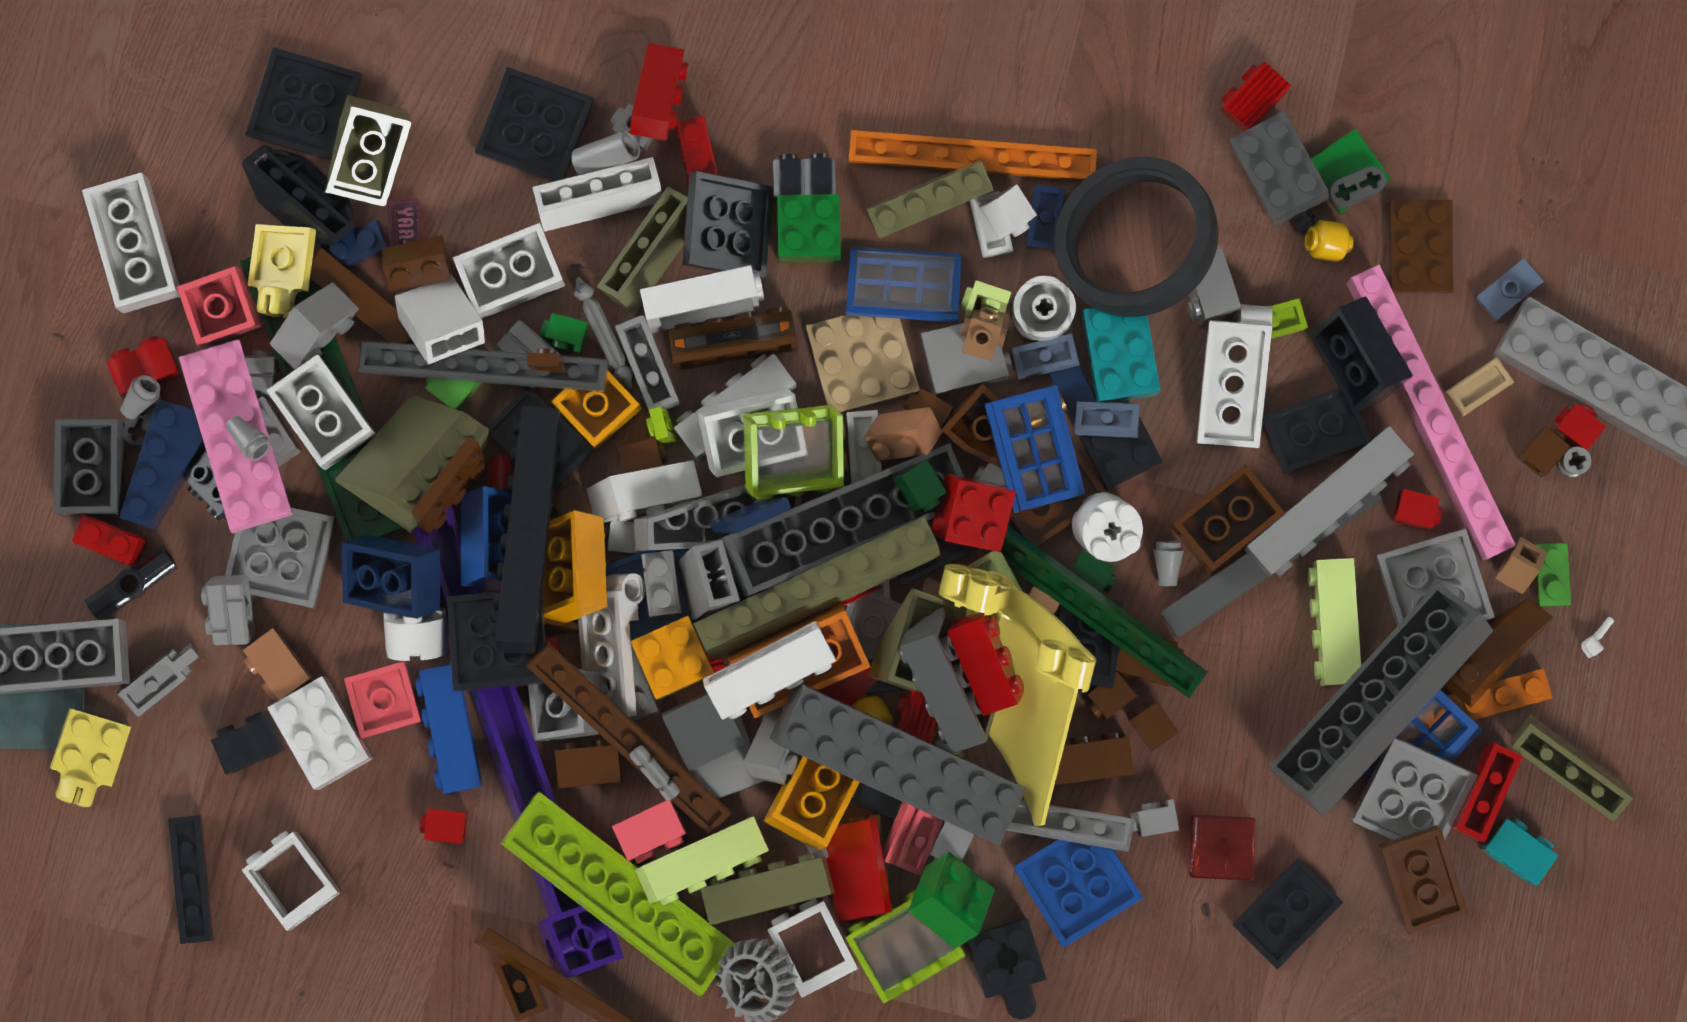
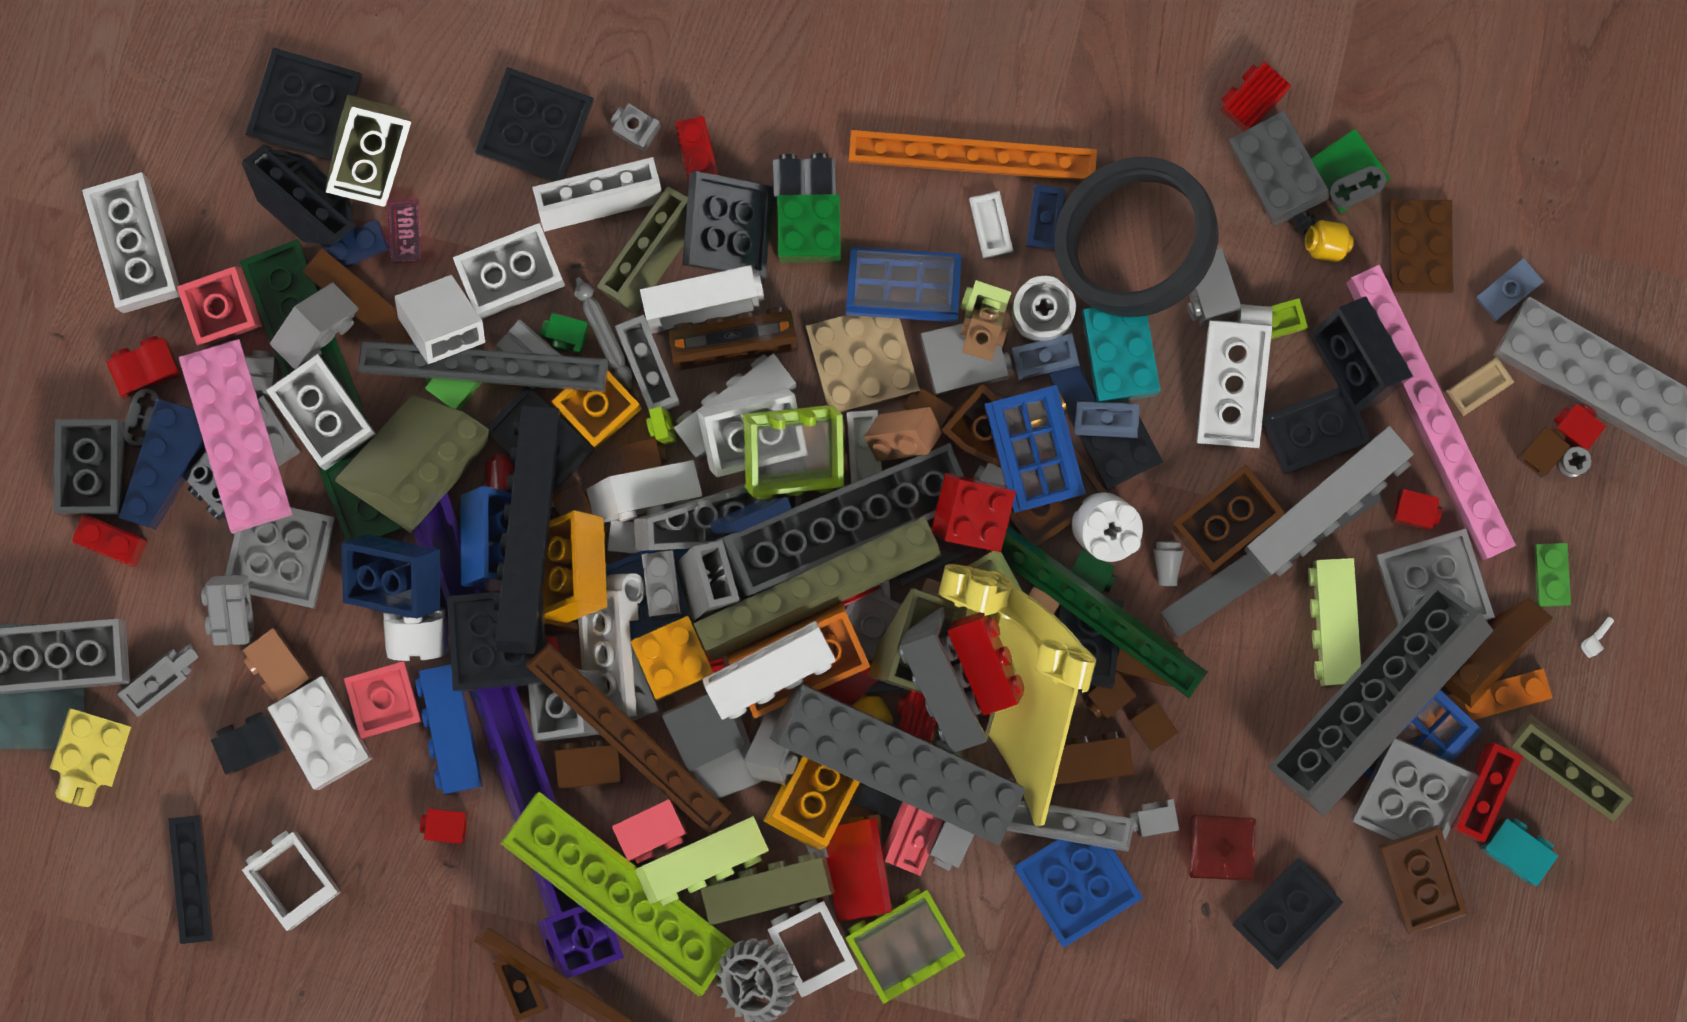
(114, 595): black piece -> none
(140, 395): light grey cone -> none
(250, 440): light grey cone -> none
(280, 266): light yellow plate -> none
(416, 264): reddish brown brick -> none
(449, 486): reddish brown plate -> none
(545, 361): reddish brown plate -> none
(606, 153): light grey pin -> none
(654, 773): light grey axle -> none
(659, 92): red brick -> none
(920, 487): dark green brick -> none
(930, 198): olive brick -> none
(951, 900): green brick -> none
(1009, 212): white brick -> none
(1009, 965): black brick -> none
(1521, 565): medium nougat brick -> none

